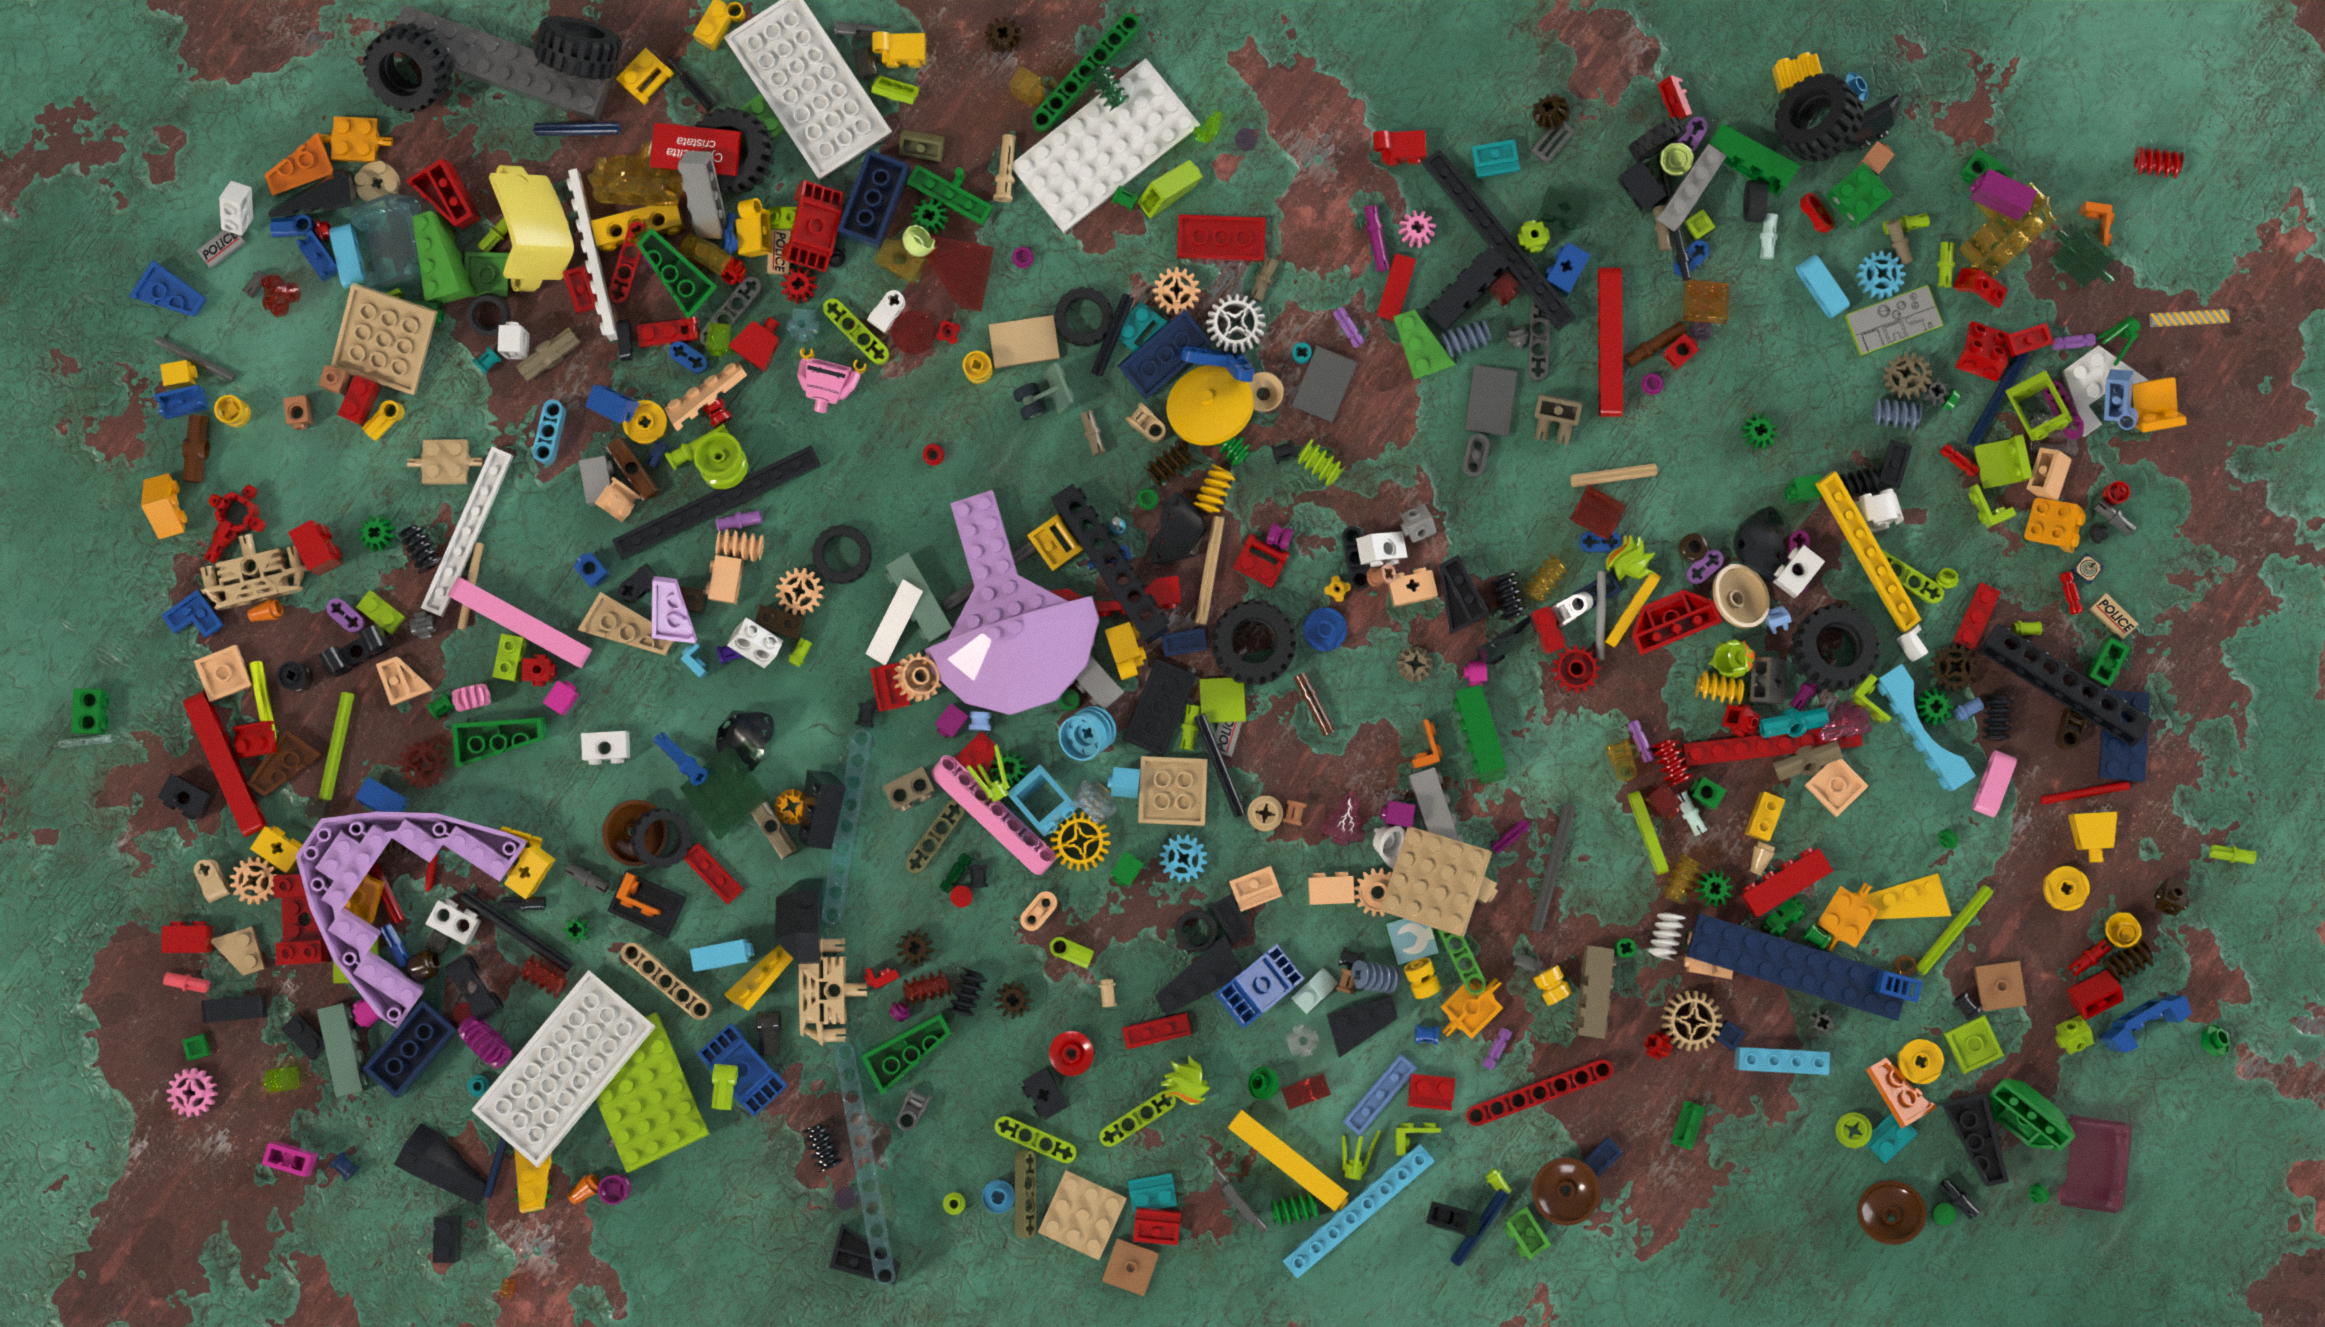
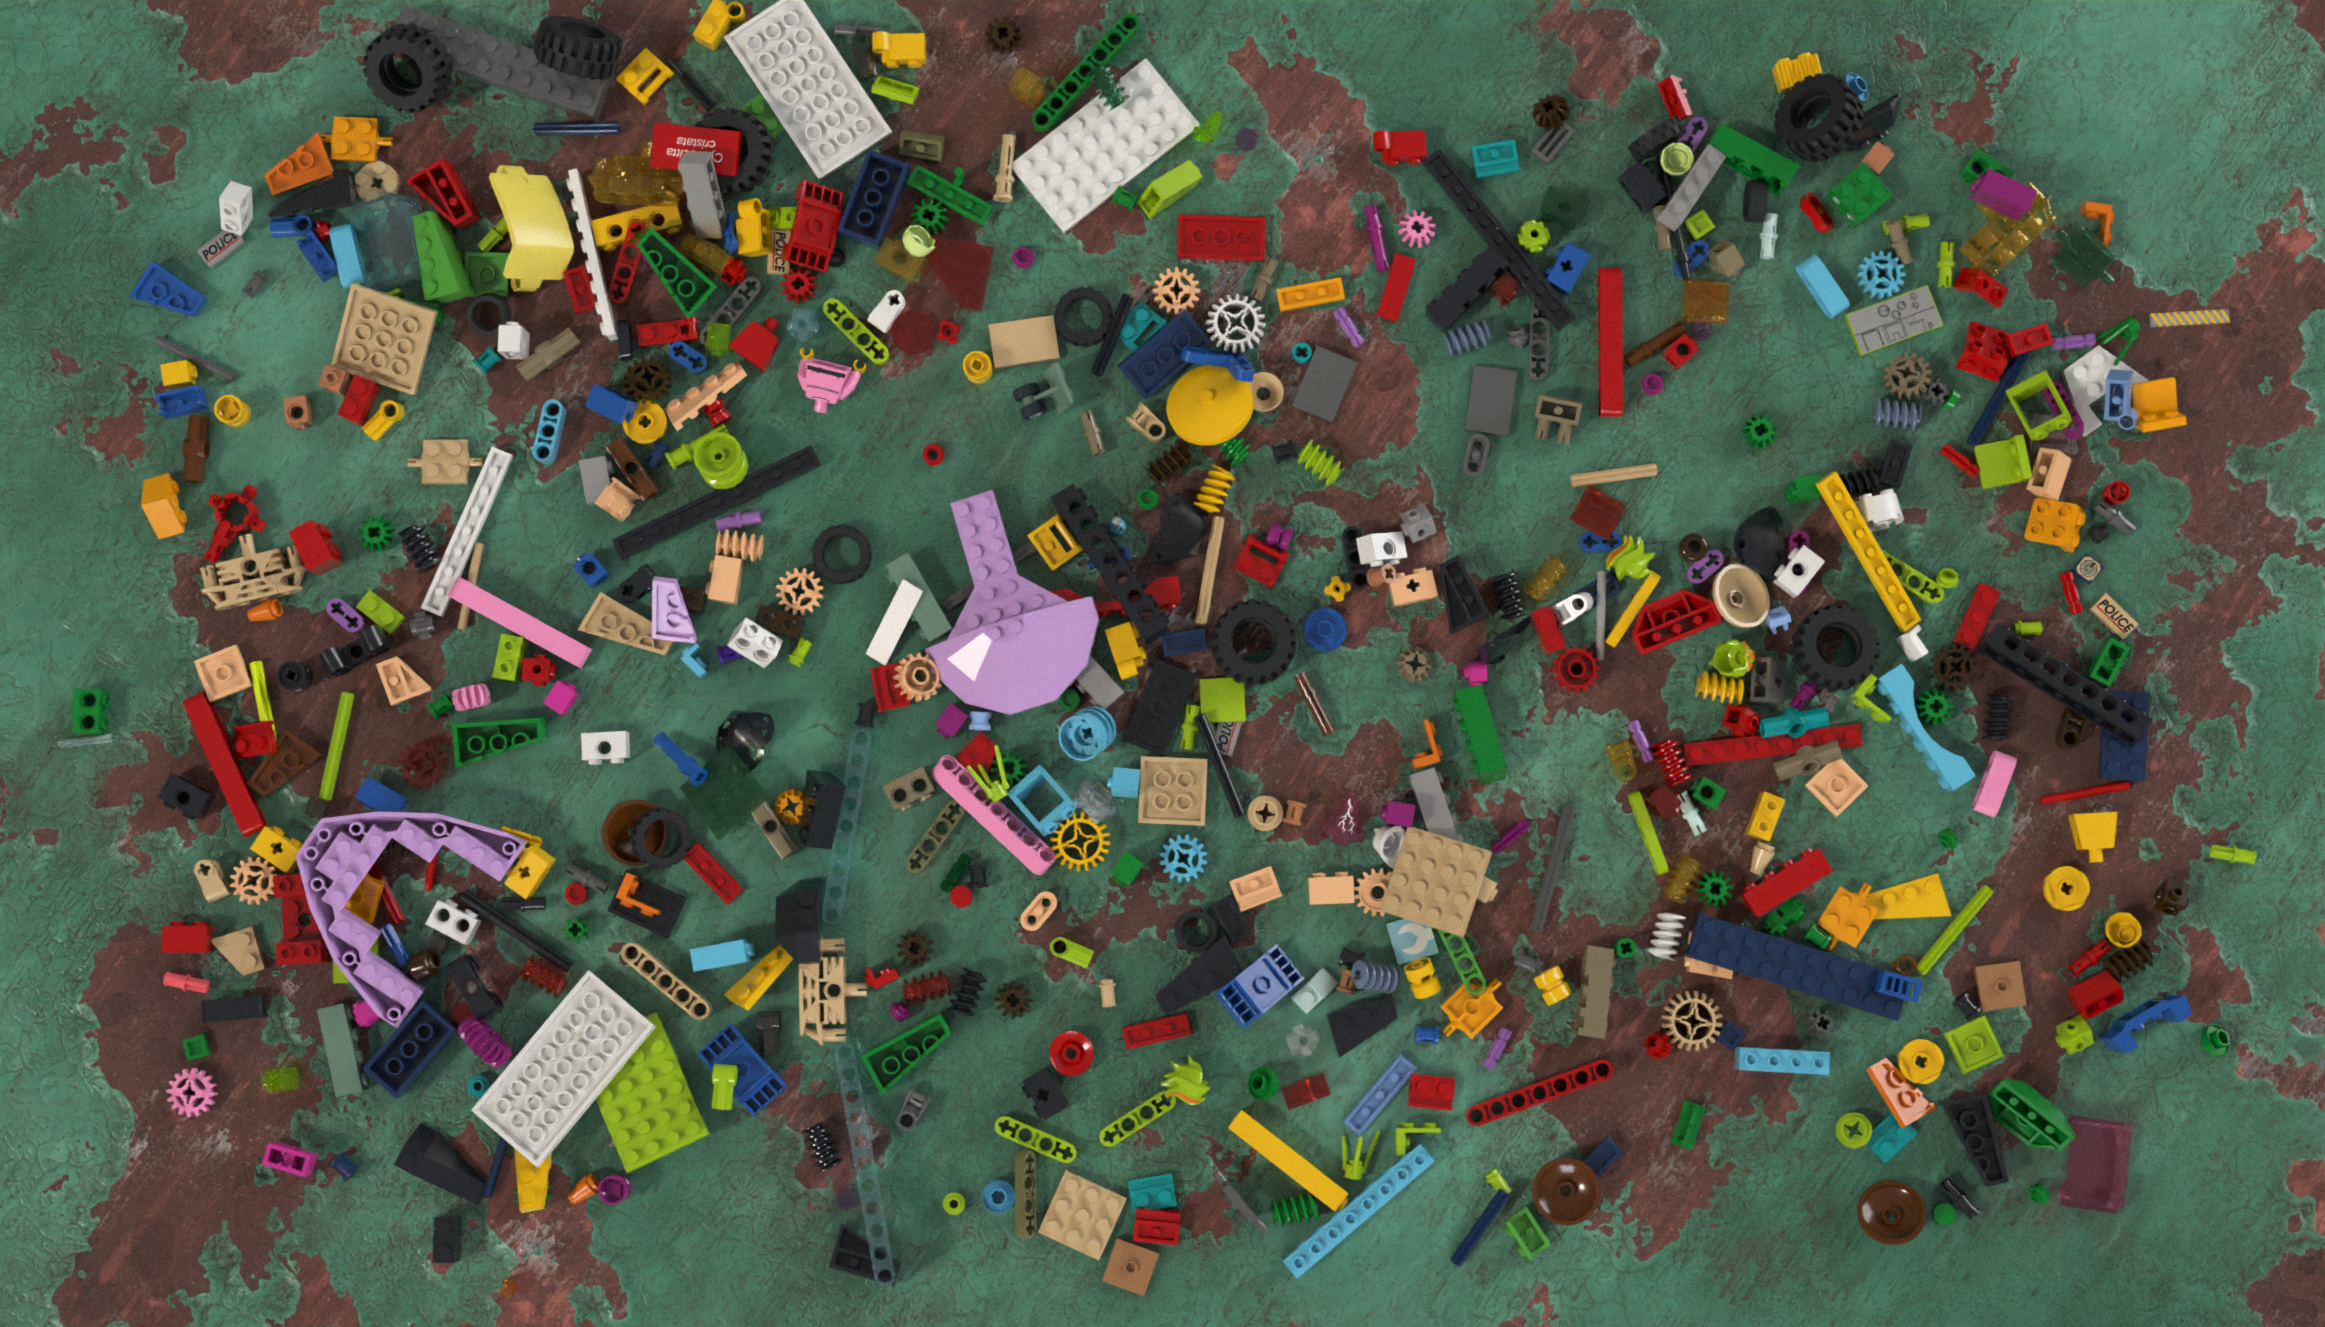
(193, 609): blue plate -> none
(279, 294): clear red plate -> none
(304, 1036): black plate -> none
(576, 893): none -> red tile
(655, 374): none -> dark brown gear
(1310, 294): none -> light orange plate
(1420, 346): bright green wing -> none
(1454, 1219): black brick -> none
(1725, 258): none -> dark tan brick
(1846, 722): clear pink rock -> none
(1968, 709): medium blue pin -> none
(1985, 515): lime bracket -> none
(2158, 161): red piece -> none

